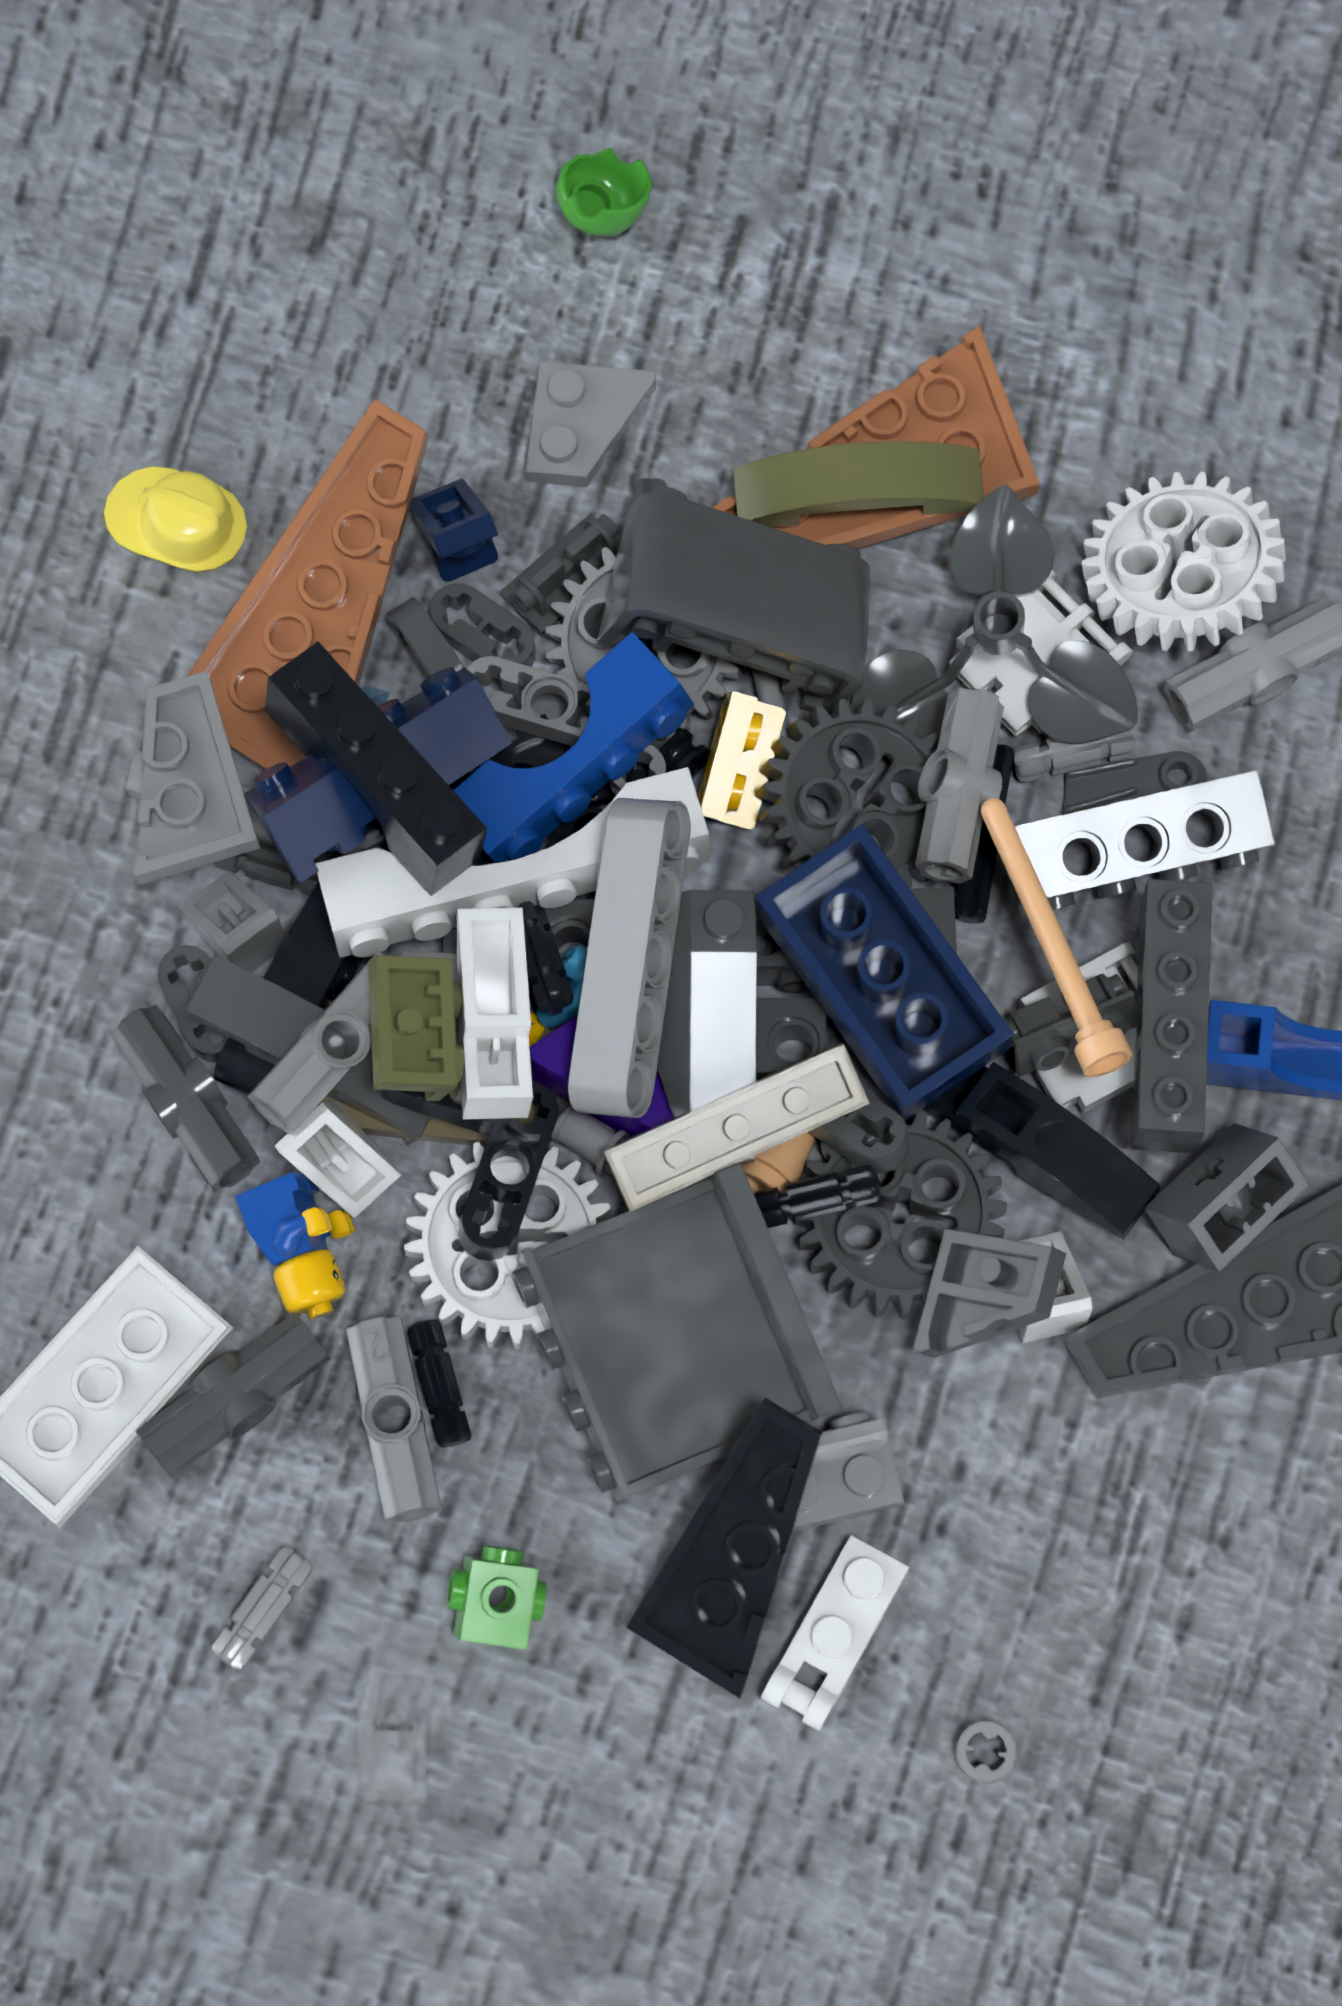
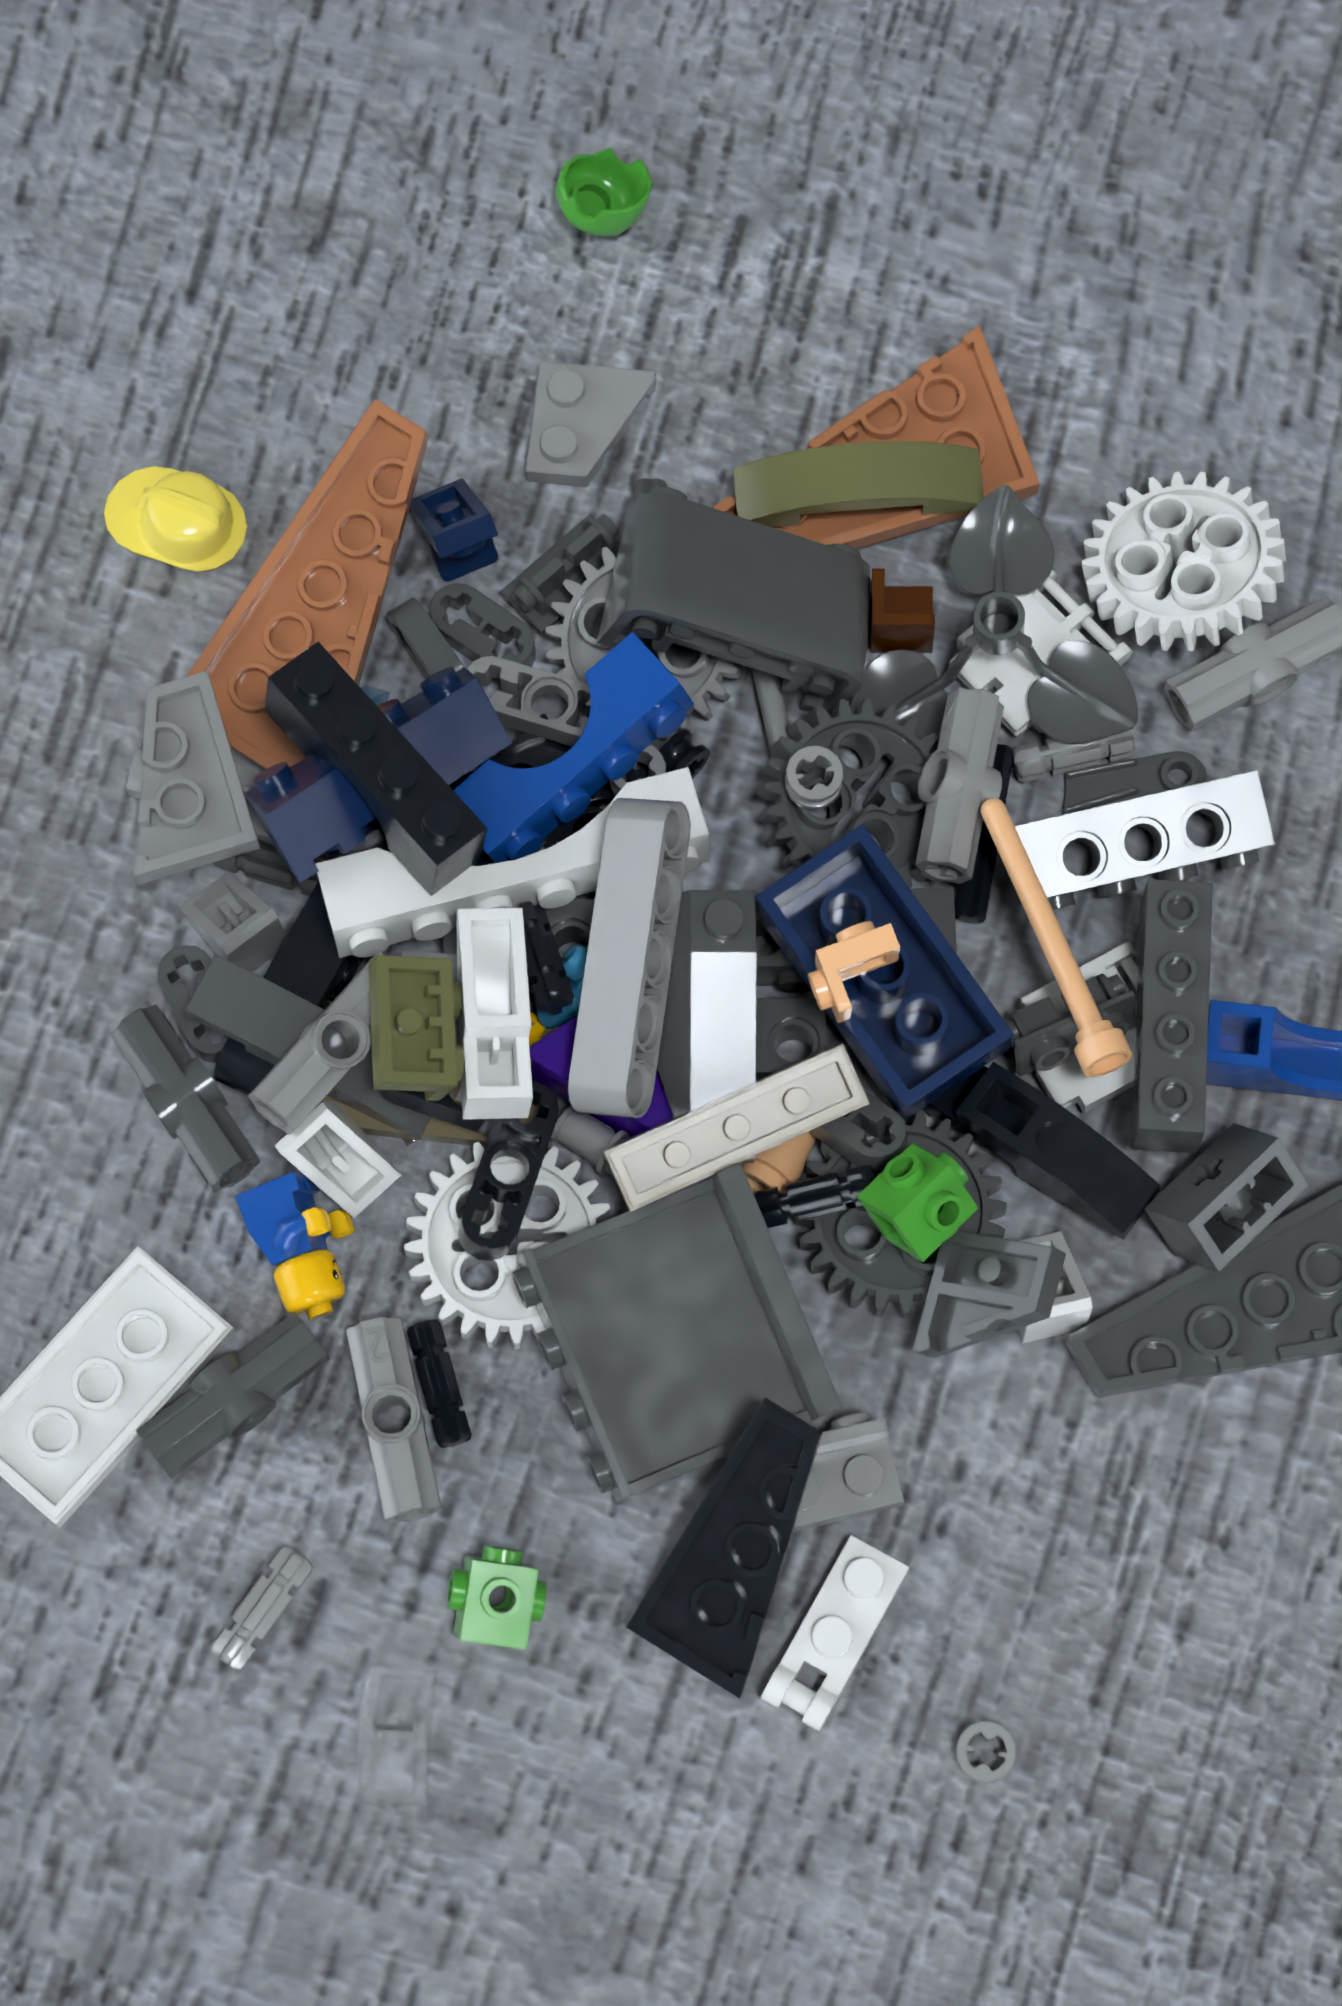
(736, 758): bracket -> none
(807, 760): none -> light grey bush
(855, 953): none -> light nougat bracket
(900, 616): none -> reddish brown panel
(919, 1200): none -> bright green brick

